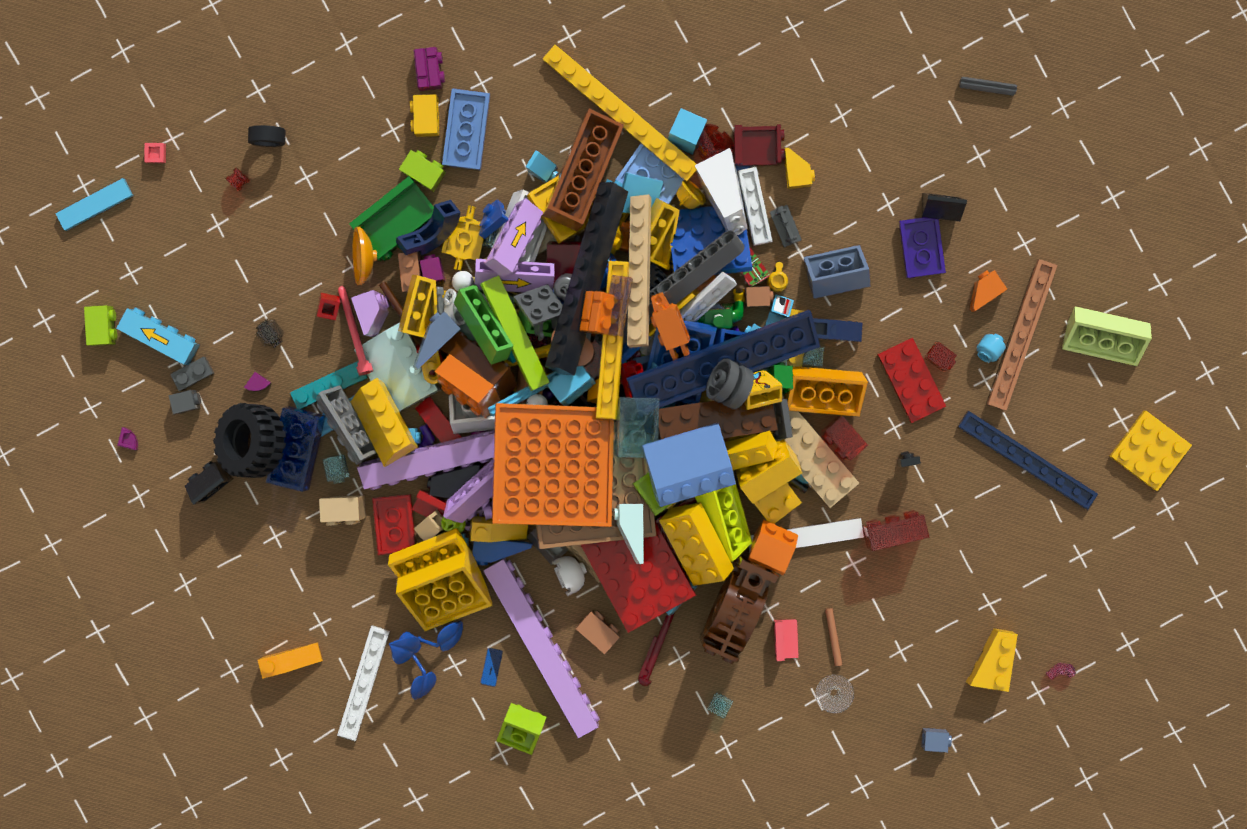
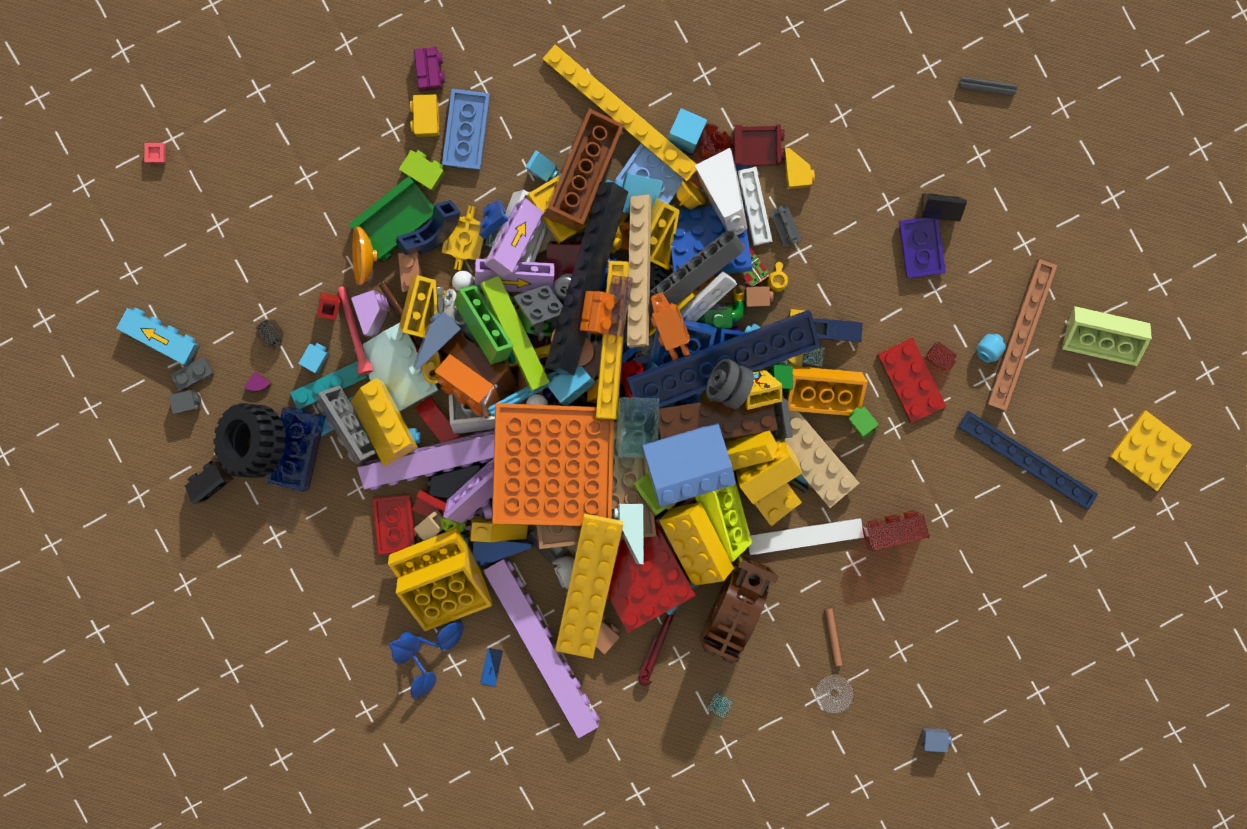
(94, 204): medium azure tile -> none
(100, 325): lime brick -> none
(128, 439): magenta tile -> none
(237, 179): clear red wheel -> none
(266, 135): black tyre -> none
(289, 660): light orange slope -> none
(314, 357): none -> medium azure brick
(336, 469): clear light blue brick -> none
(342, 508): tan brick -> none
(363, 683): white tile -> none
(428, 437): dark purple arm -> none
(432, 268): magenta brick -> none
(521, 728): lime slope -> none
(589, 585): none -> yellow plate
(773, 547): orange slope -> none
(780, 309): slope -> none
(785, 639): coral panel -> none
(837, 271): sand blue slope -> none
(844, 438): clear red brick -> none
(863, 423): none -> bright green slope
(908, 459): black plate -> none
(986, 289): orange slope -> none
(996, 662): yellow wedge -> none
(1061, 668): clear pink arm -> none

